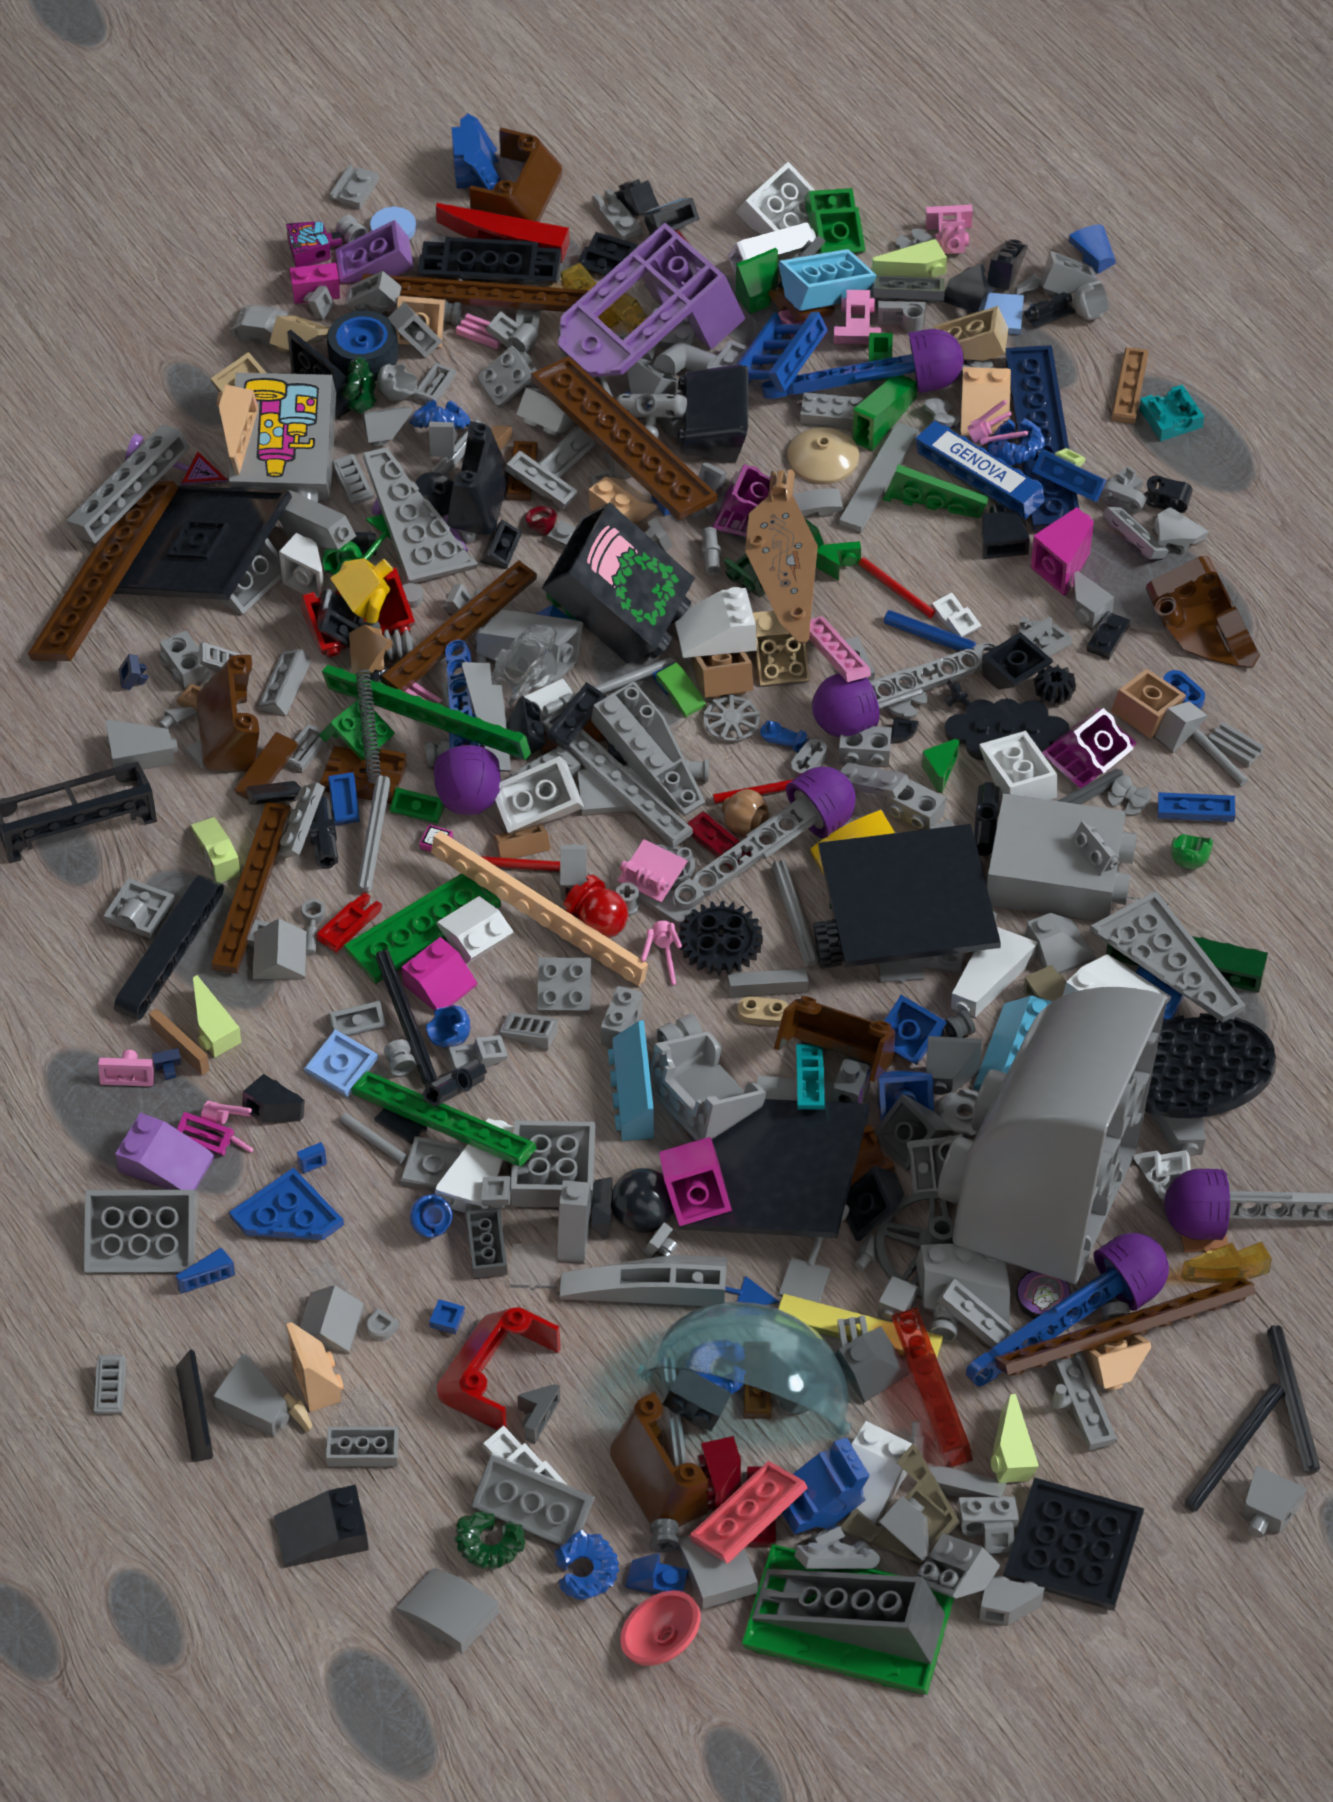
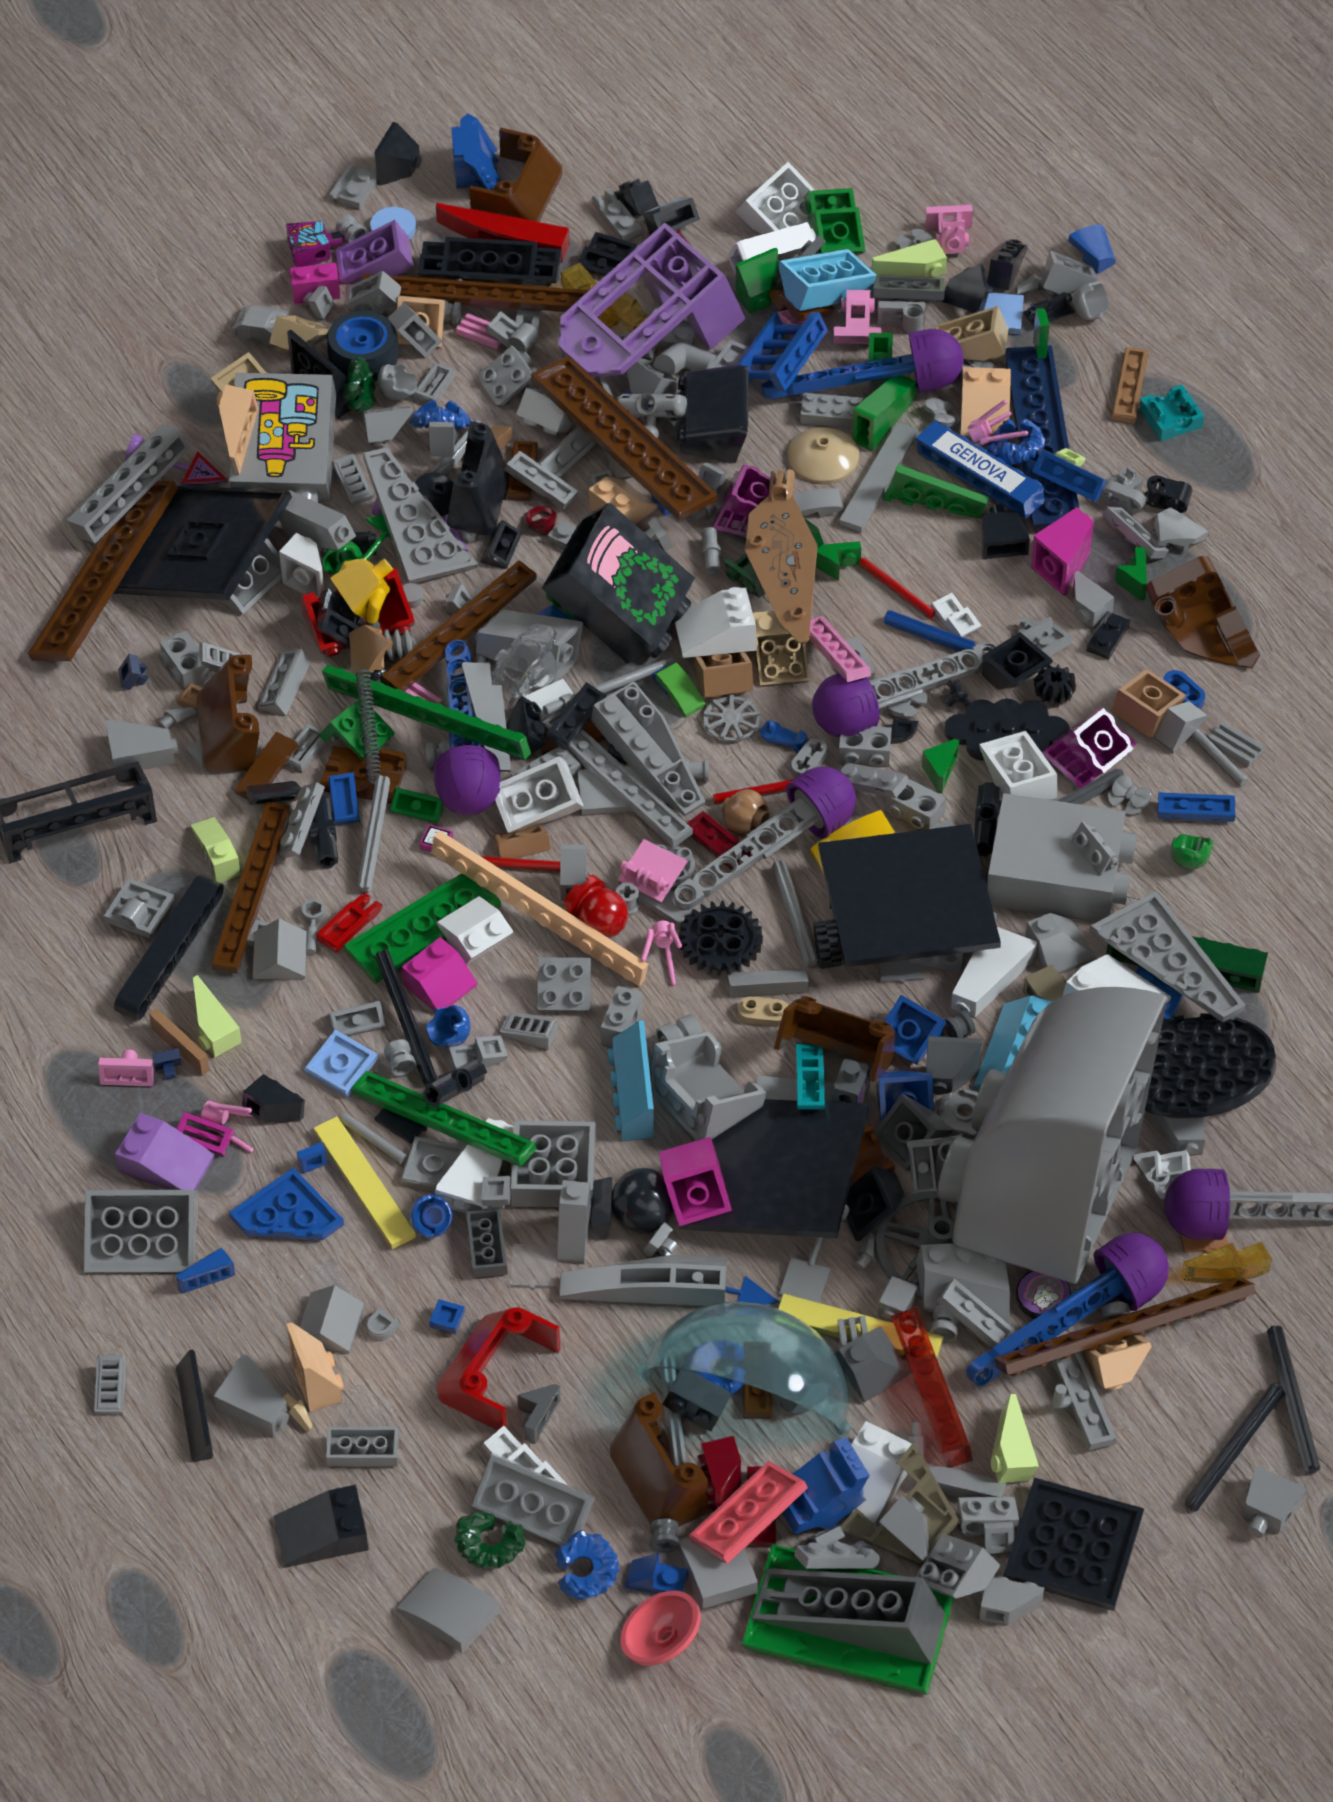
(364, 1182): none -> light yellow tile
(396, 156): none -> black slope
(1041, 333): none -> green tile
(1134, 576): none -> green slope

